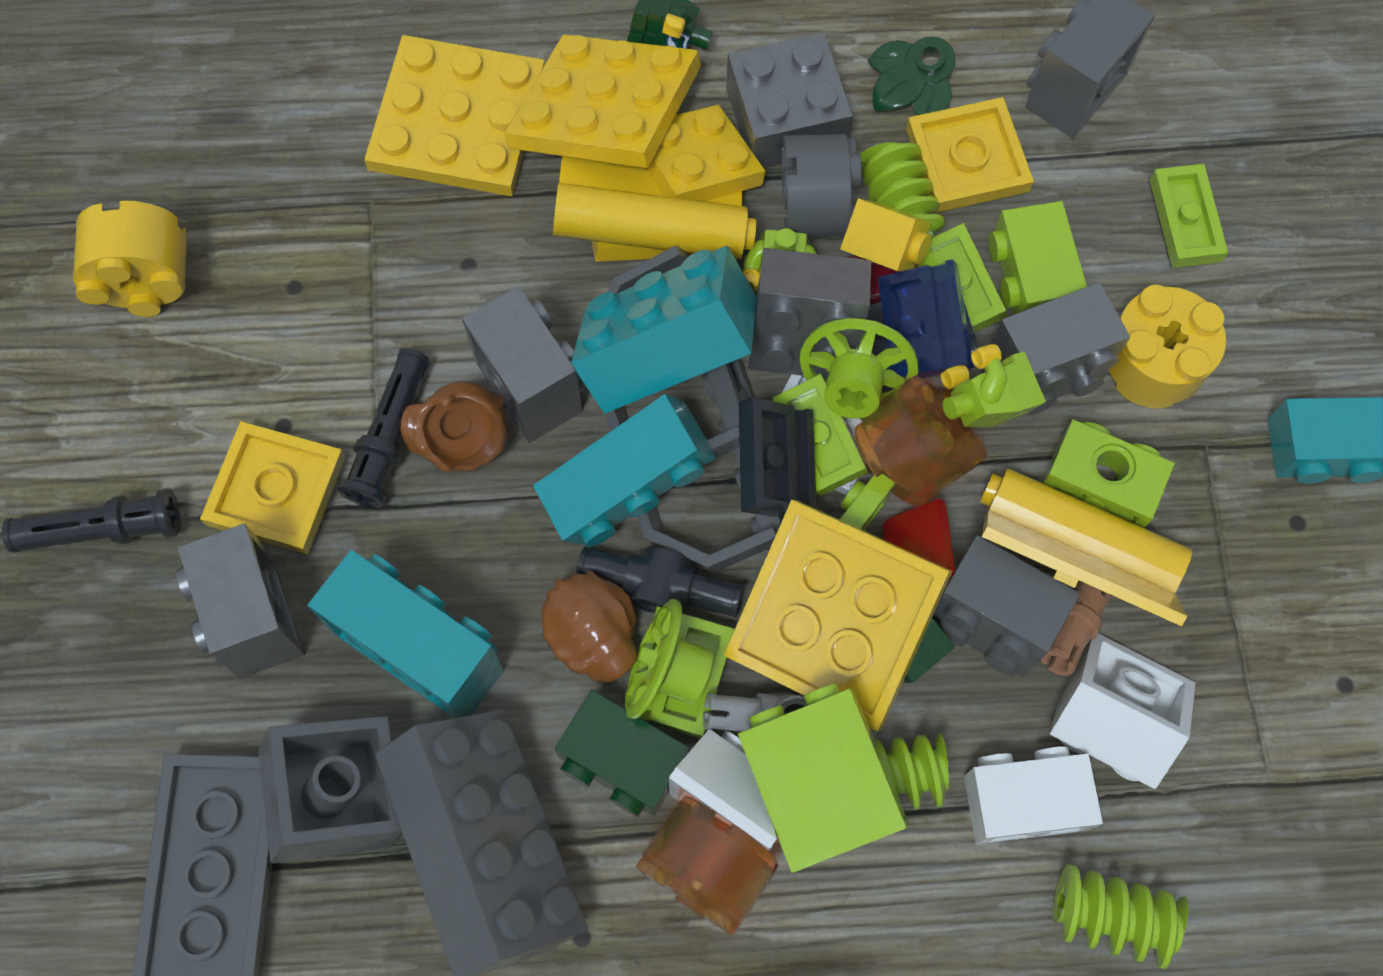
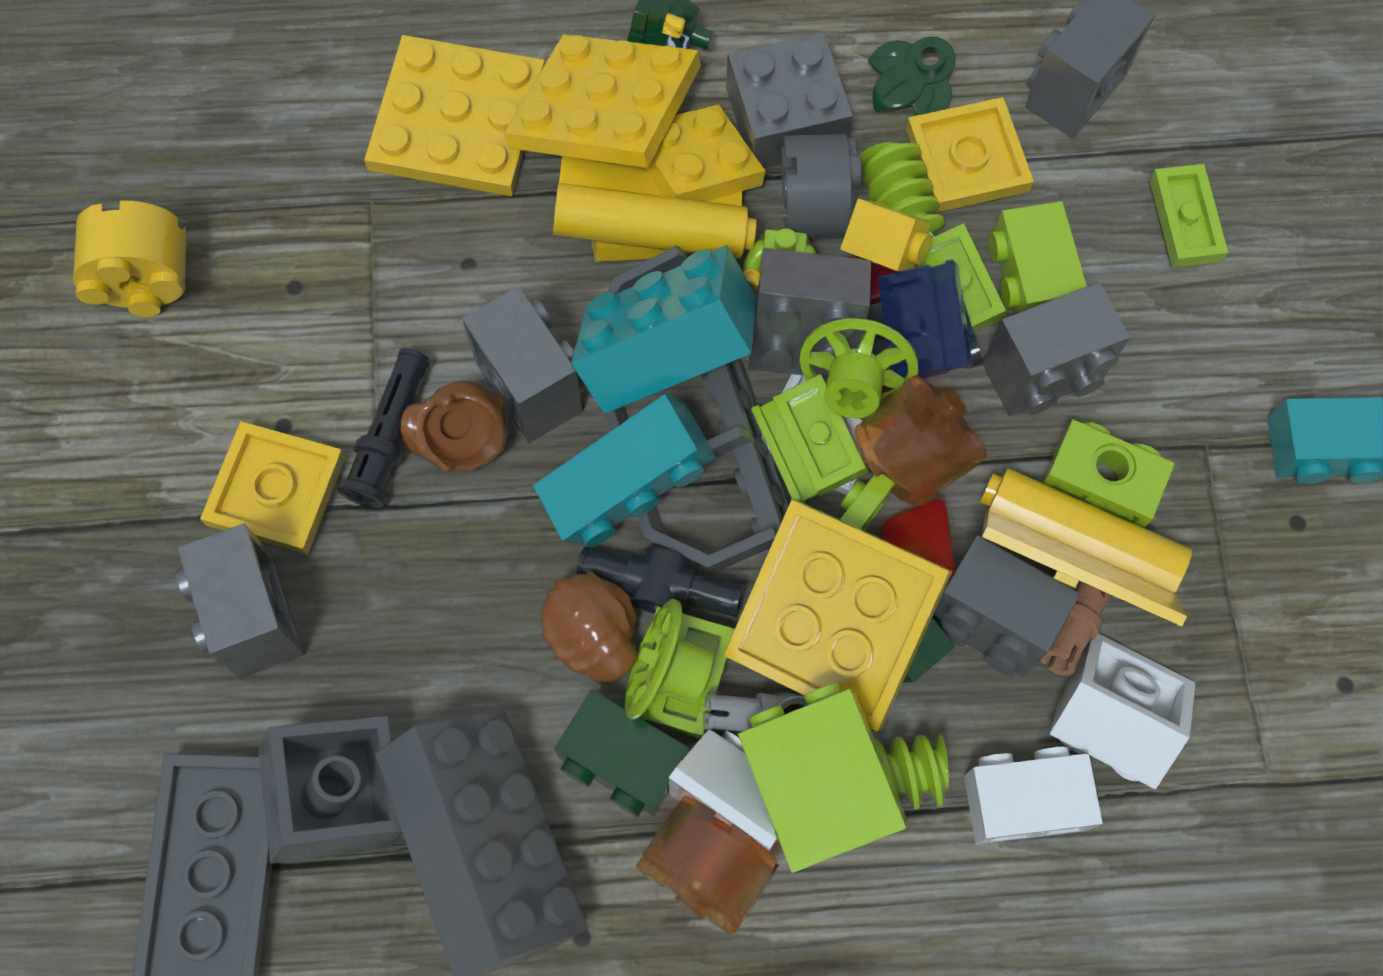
(117, 520): black pin -> none
(408, 633): teal brick -> none
(775, 457): black plate -> none
(997, 395): lime piece -> none
(1120, 914): lime piece -> none
(1171, 346): yellow brick -> none

